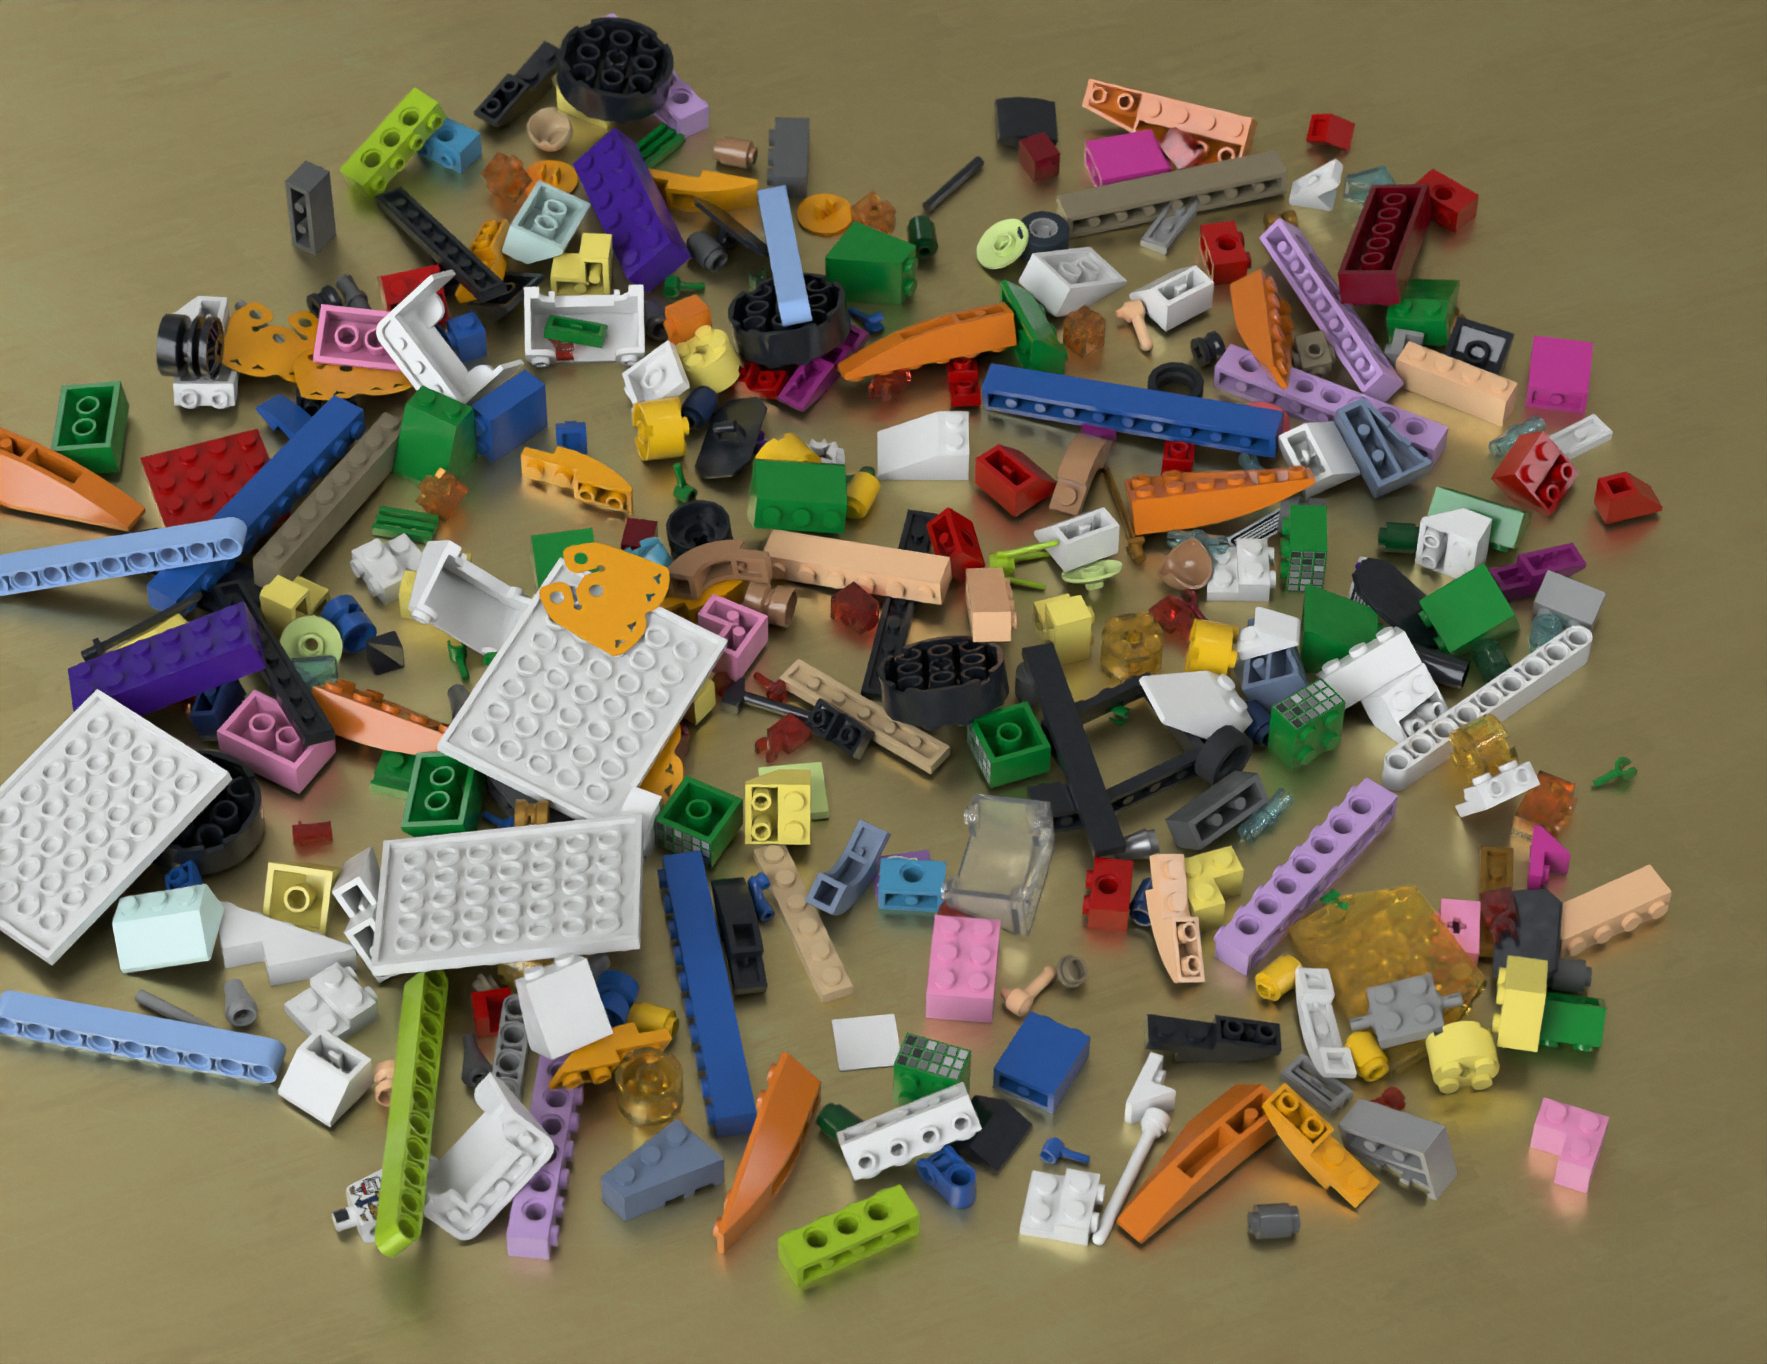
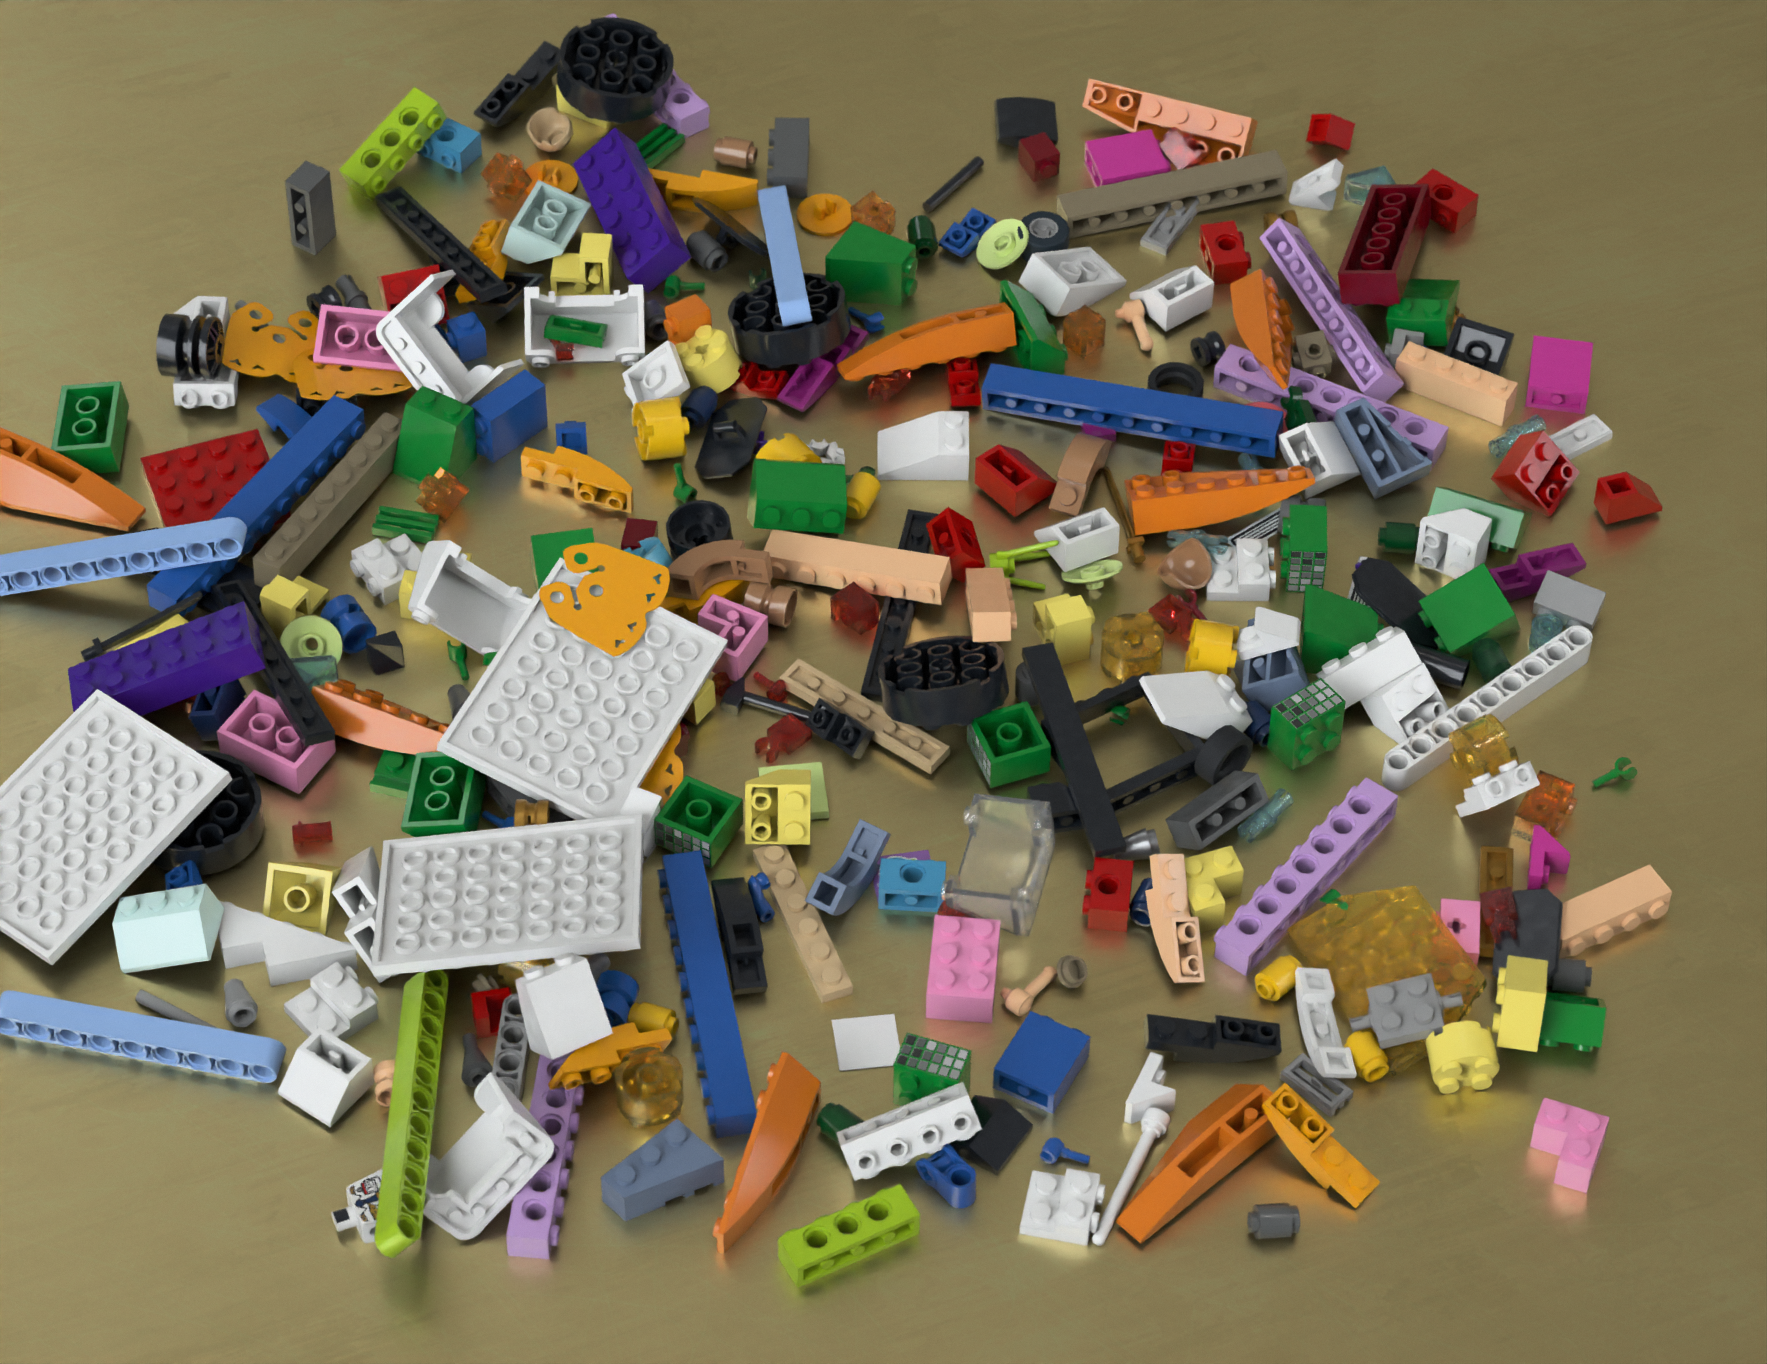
(964, 237): none -> blue slope
(1297, 409): none -> dark green plate
(1392, 1098): clear red hand -> none
(1402, 1142): light grey wedge -> none

